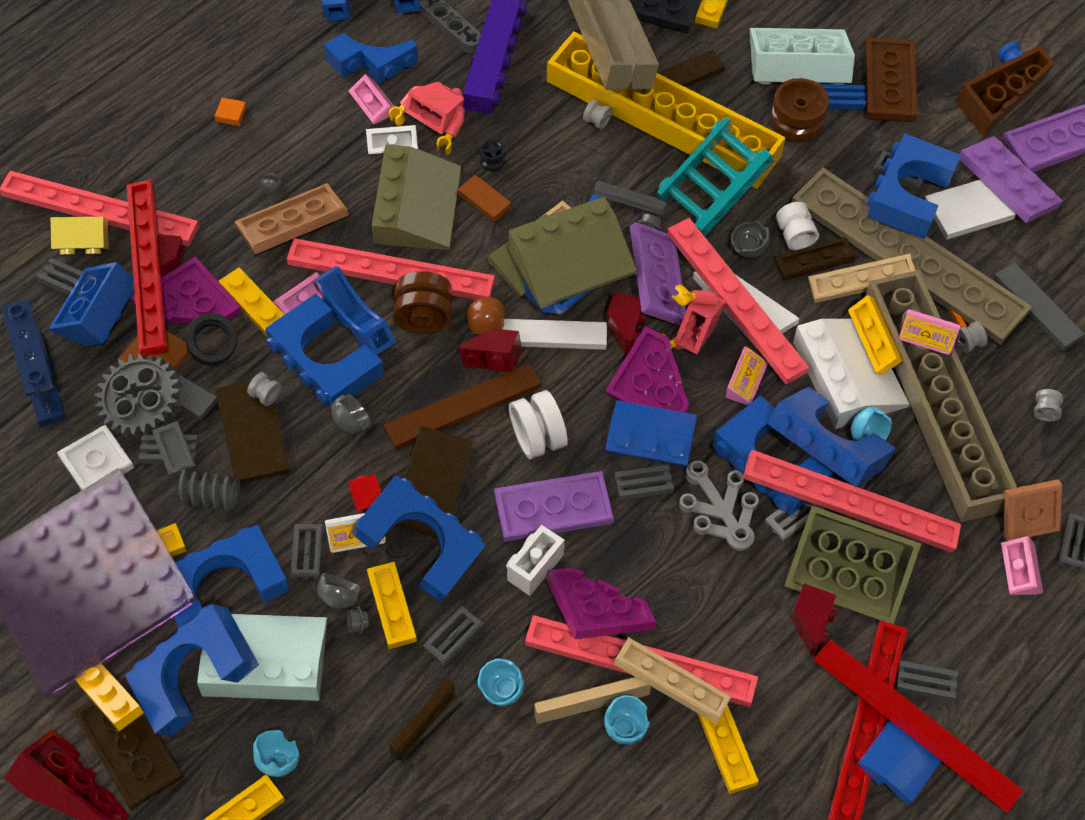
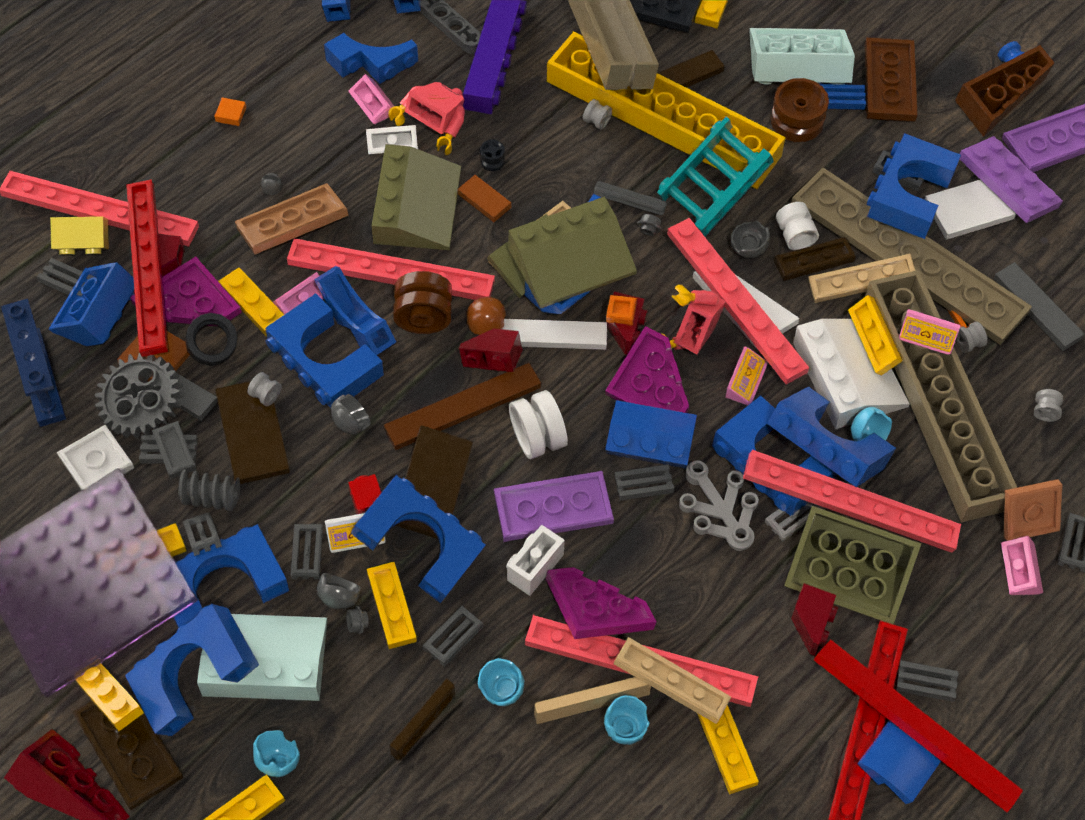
(204, 542): none -> dark grey tile
(621, 309): none -> orange tile
(657, 273): medium lavender tile -> none

